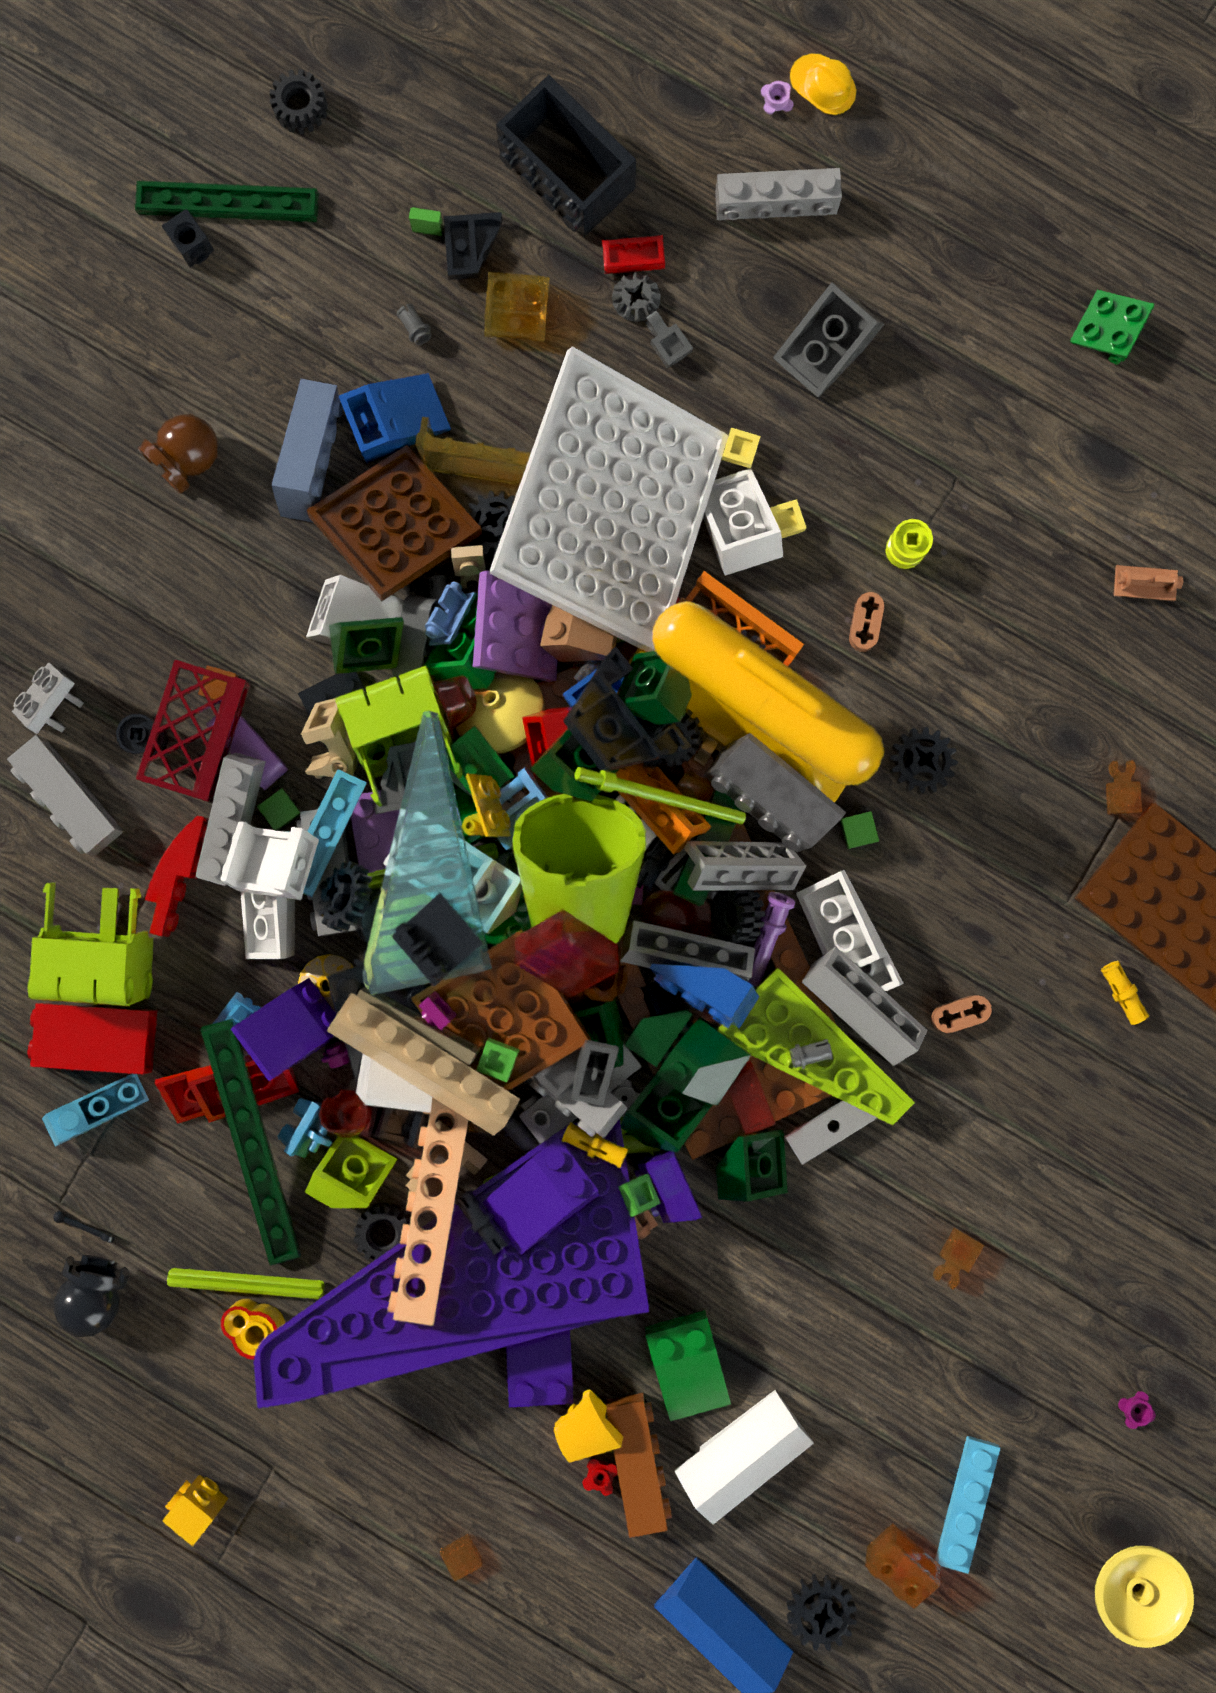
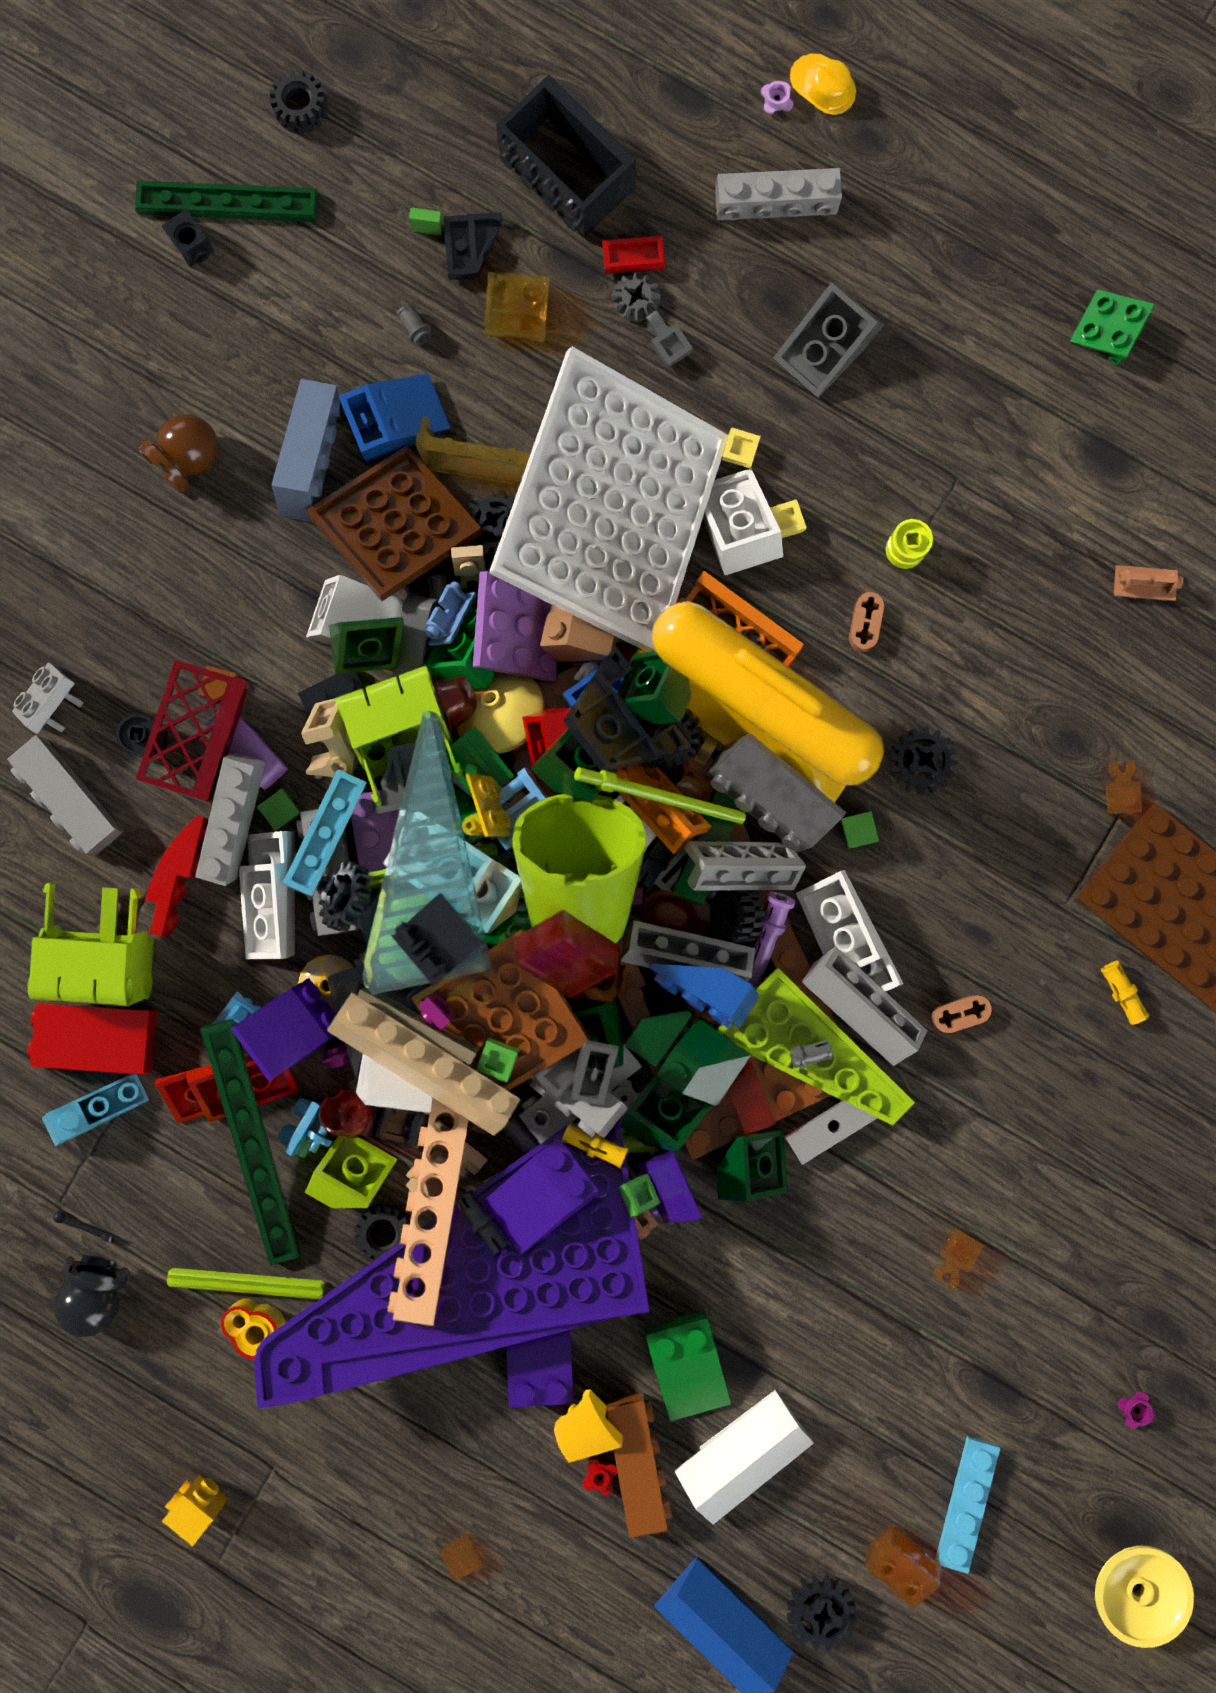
(269, 861): white panel -> none

